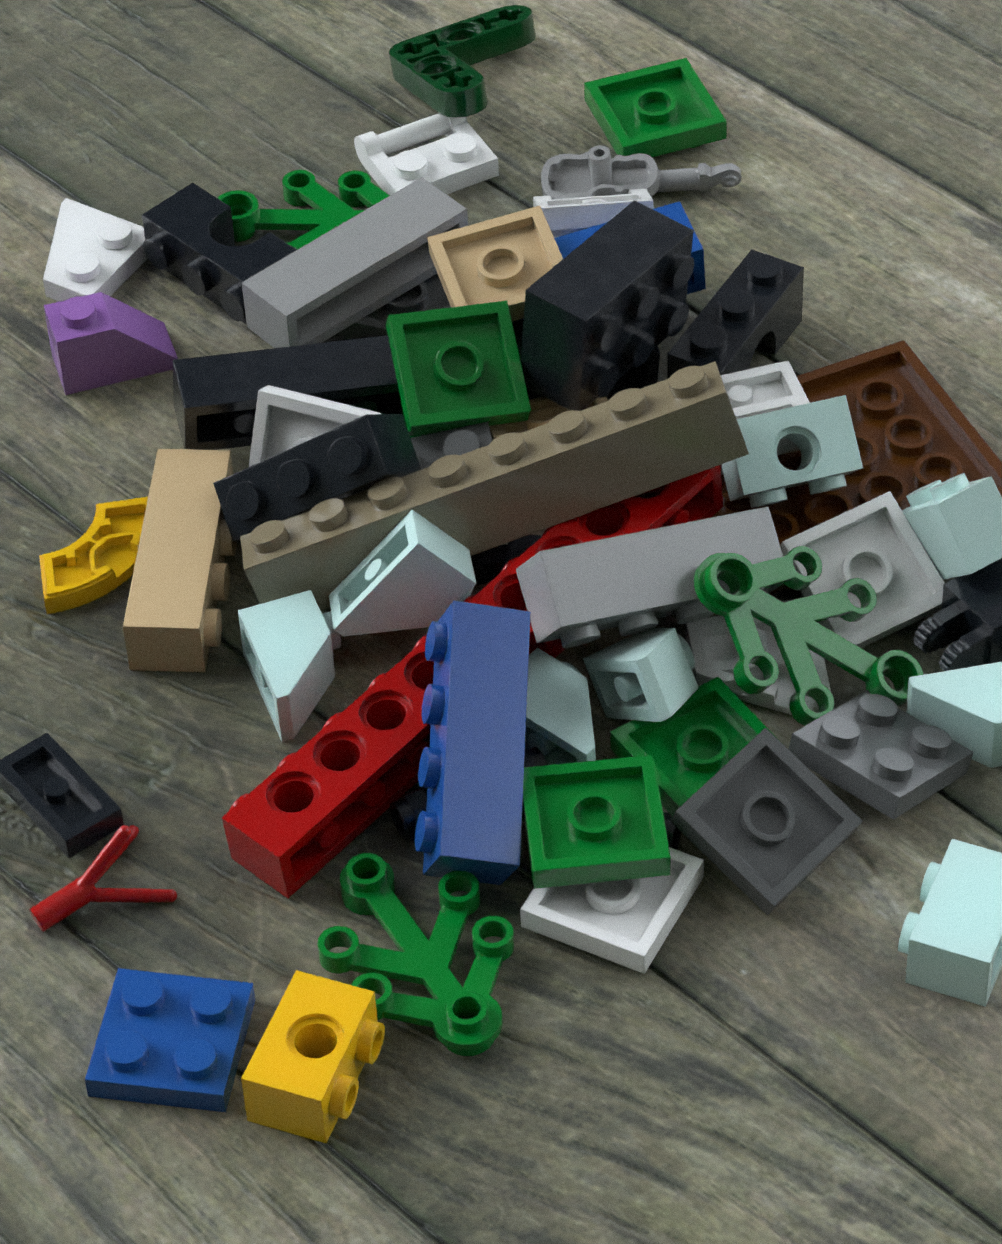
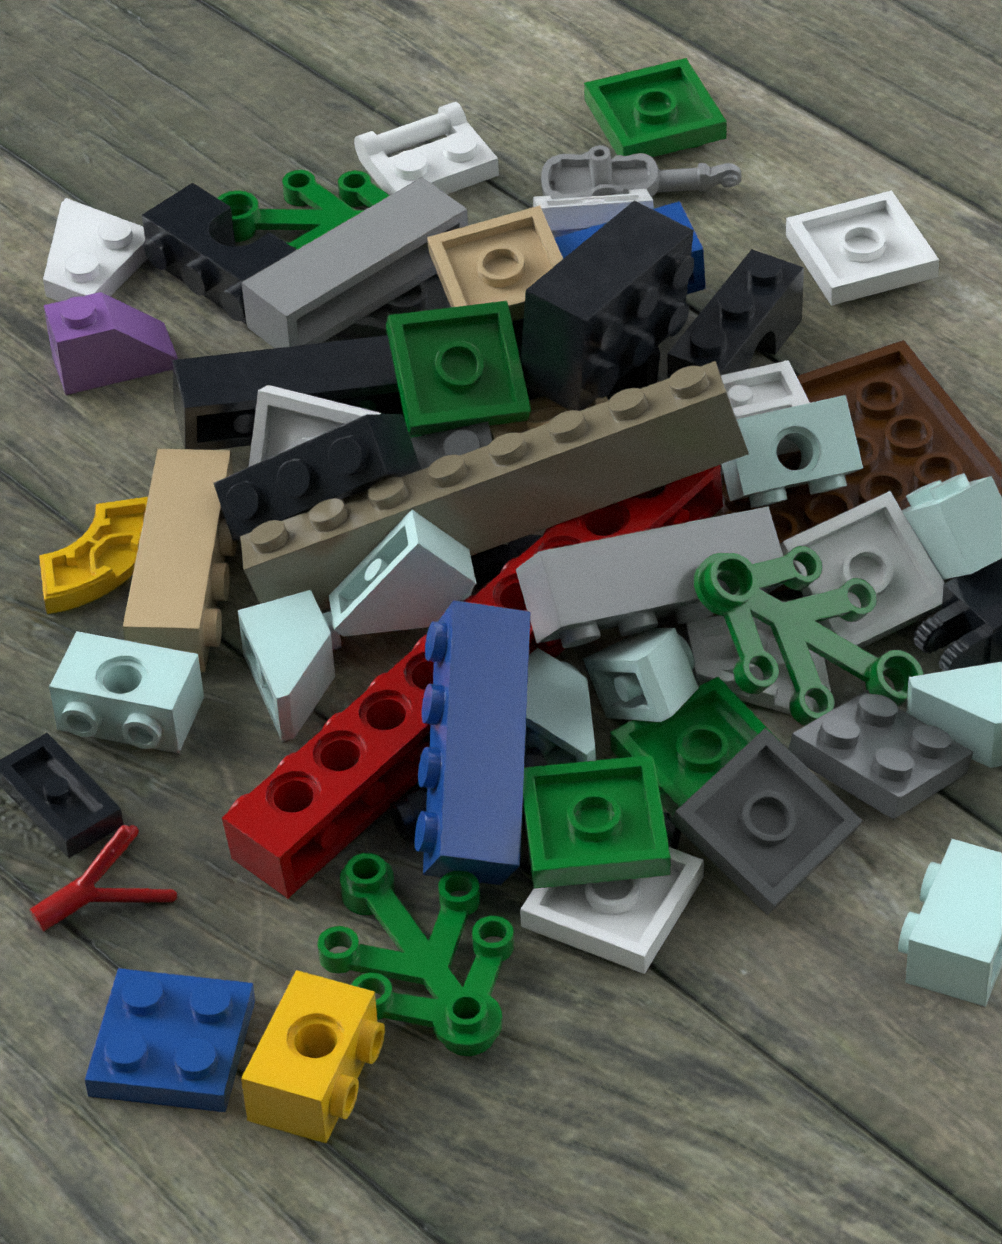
(127, 692): none -> light aqua brick
(439, 61): dark green beam -> none
(862, 247): none -> white plate

